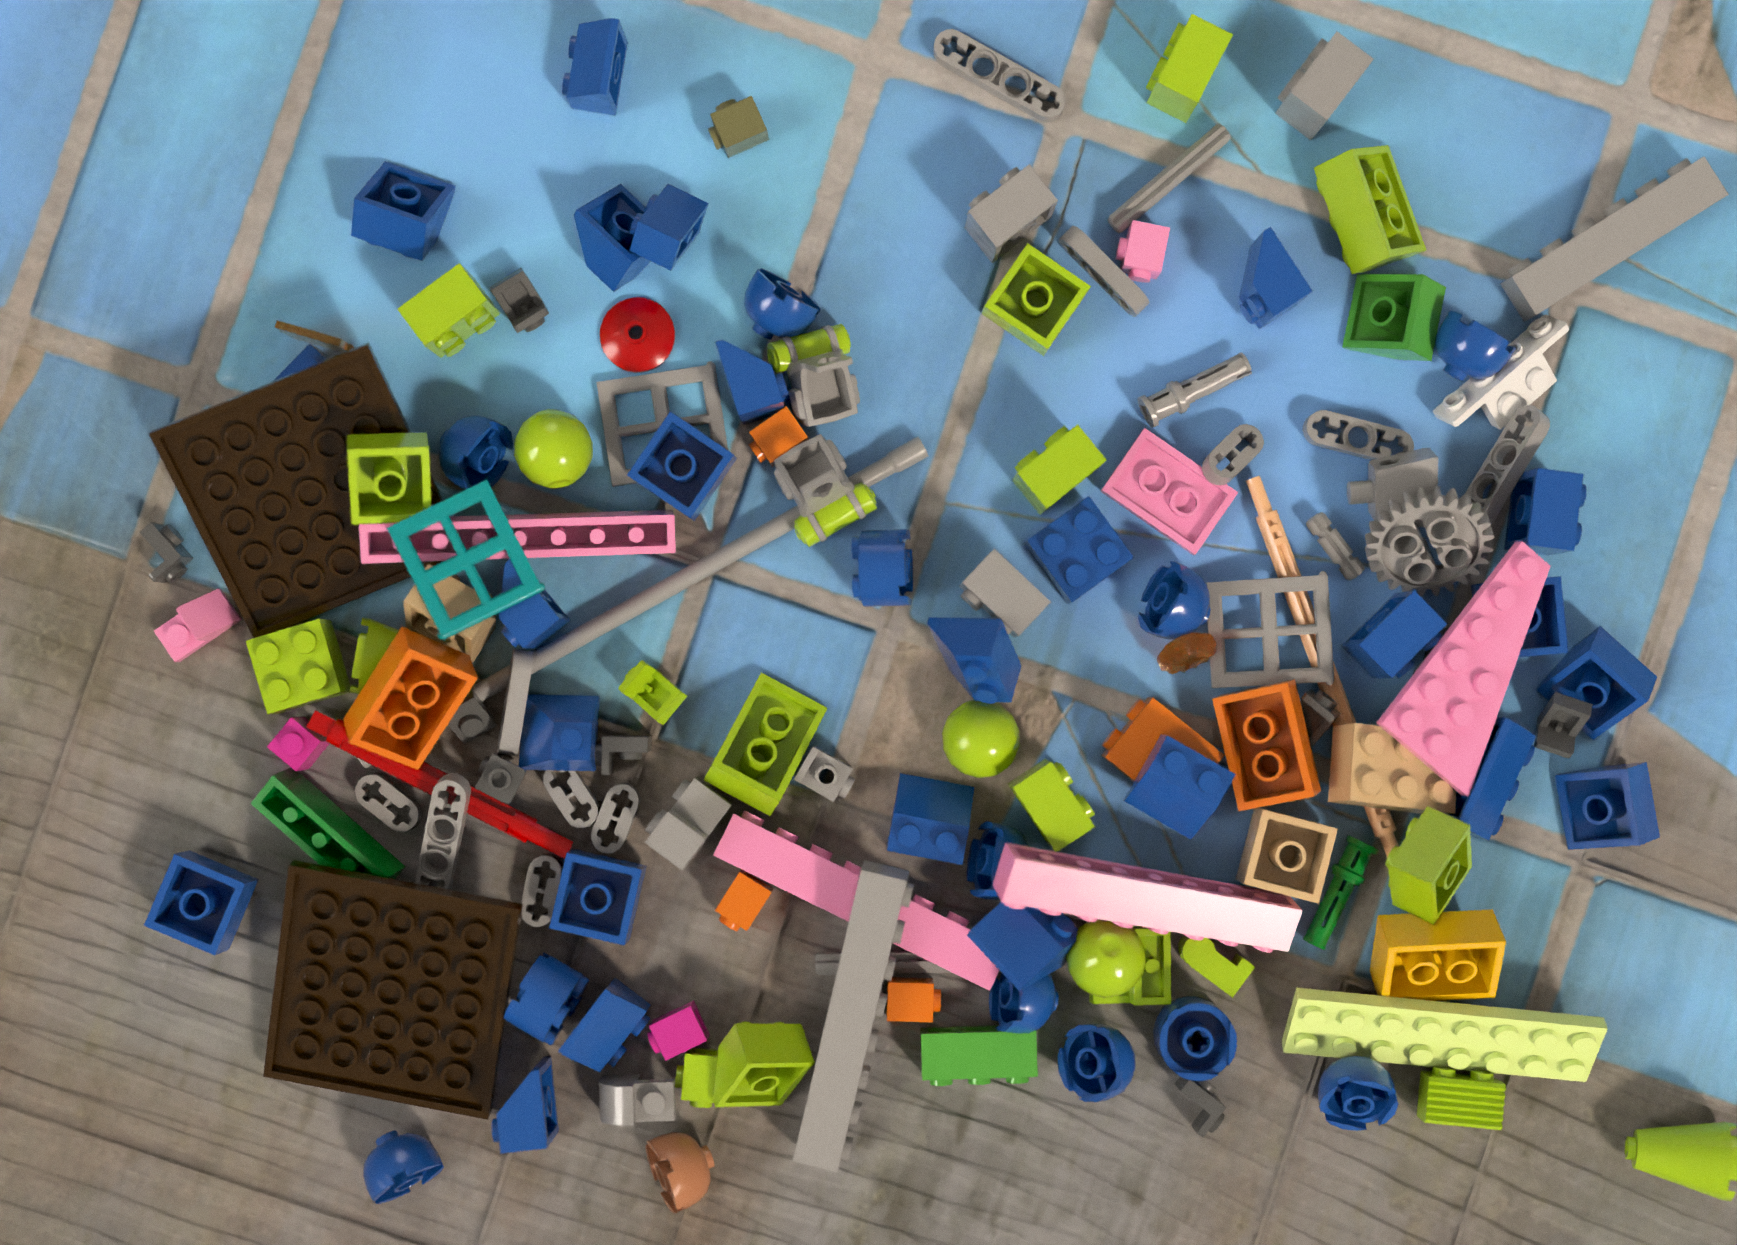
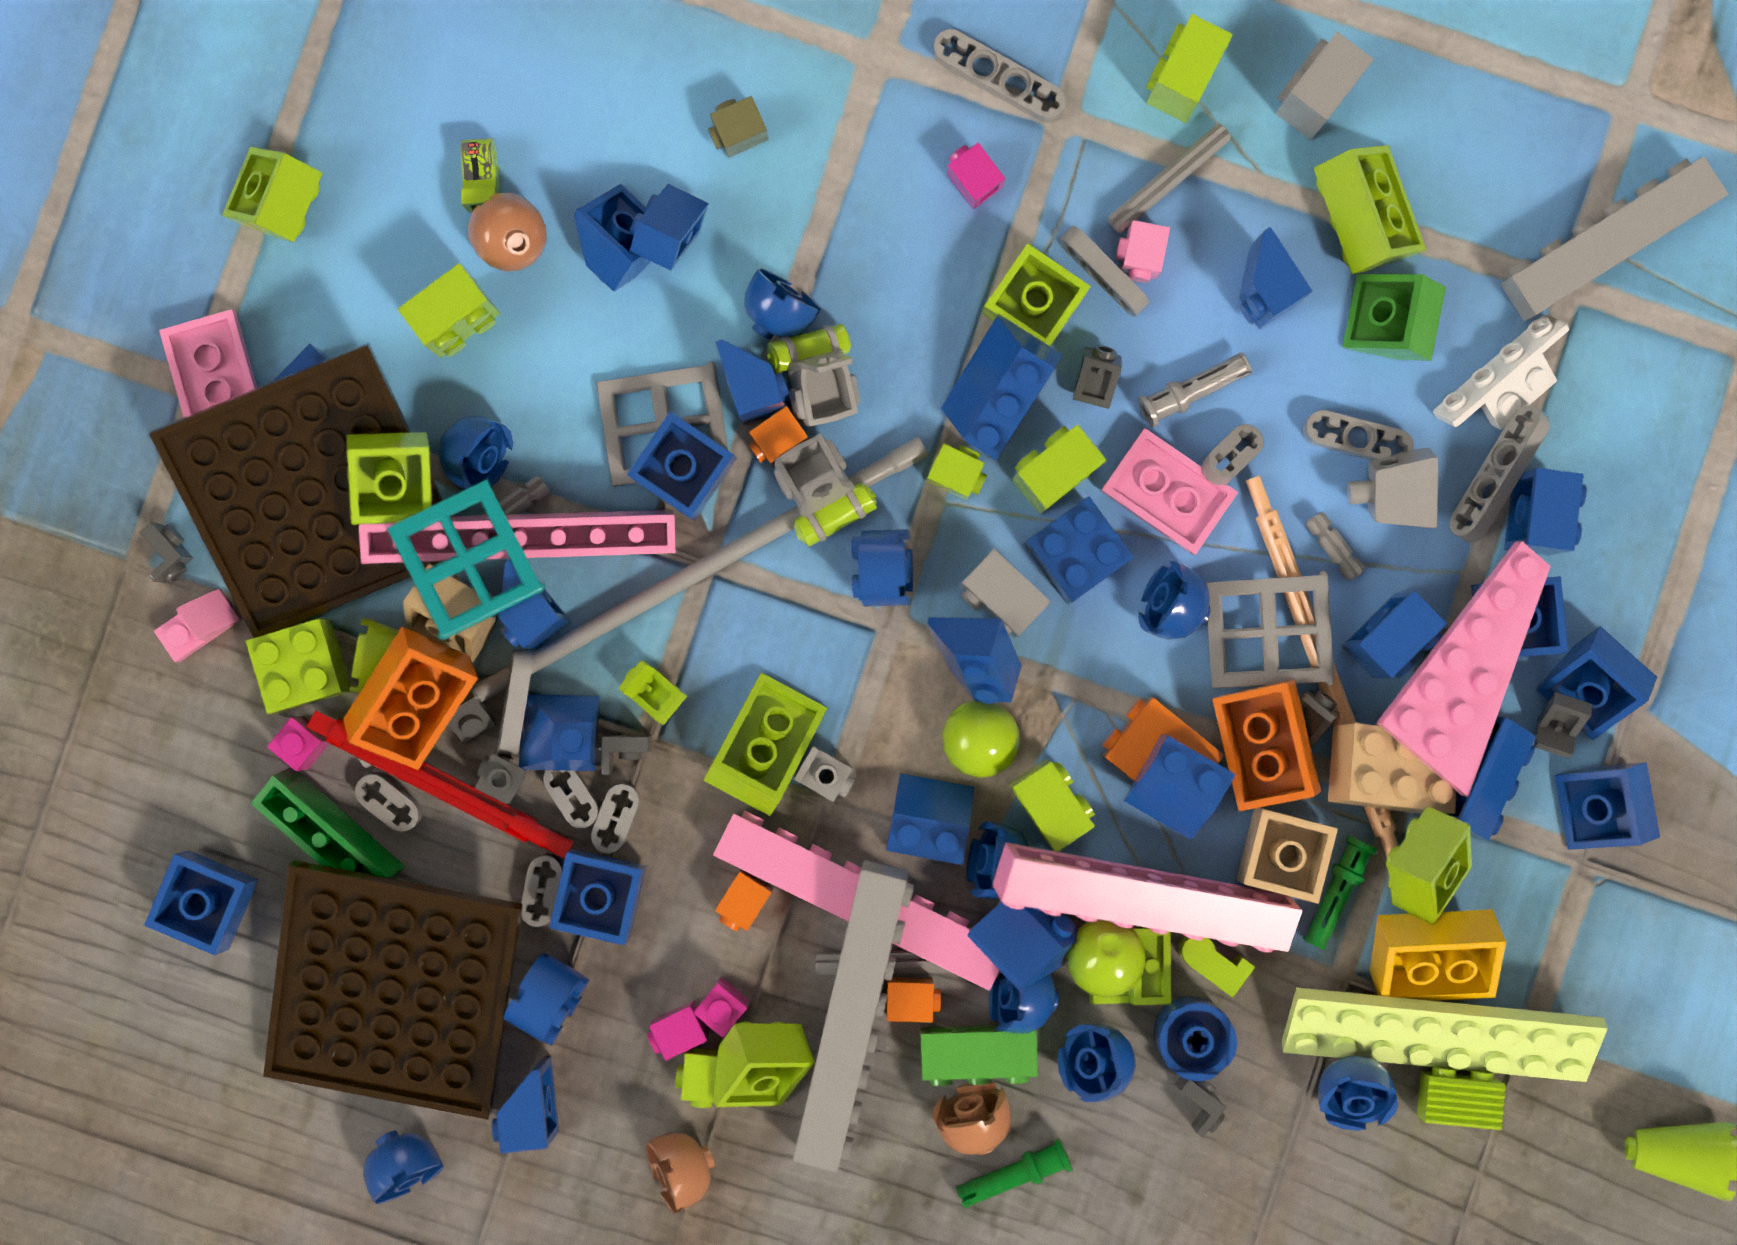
(208, 361): none -> bright pink plate
(273, 193): none -> lime slope
(313, 337): clear orange piece -> none
(401, 210): blue slope -> none
(443, 844): light grey beam -> none
(479, 172): none -> lime leg
(507, 232): none -> nougat cylinder
(520, 301): dark grey bracket -> none
(522, 498): none -> light grey axle
(553, 448): lime piece -> none
(596, 66): blue slope -> none
(606, 1026): blue slope -> none
(632, 1100): light grey brick -> none
(641, 353): red dish -> none
(689, 823): light grey brick -> none
(721, 1007): none -> dark pink brick
(958, 471): none -> lime brick
(974, 174): none -> dark pink brick
(974, 1118): none -> nougat cylinder
(999, 386): none -> blue slope
(1010, 212): light grey brick -> none
(1031, 1168): none -> green pin
(1098, 376): none -> dark grey bracket
(1186, 652): clear orange gear -> none
(1453, 527): light grey gear -> none
(1470, 348): blue cylinder -> none

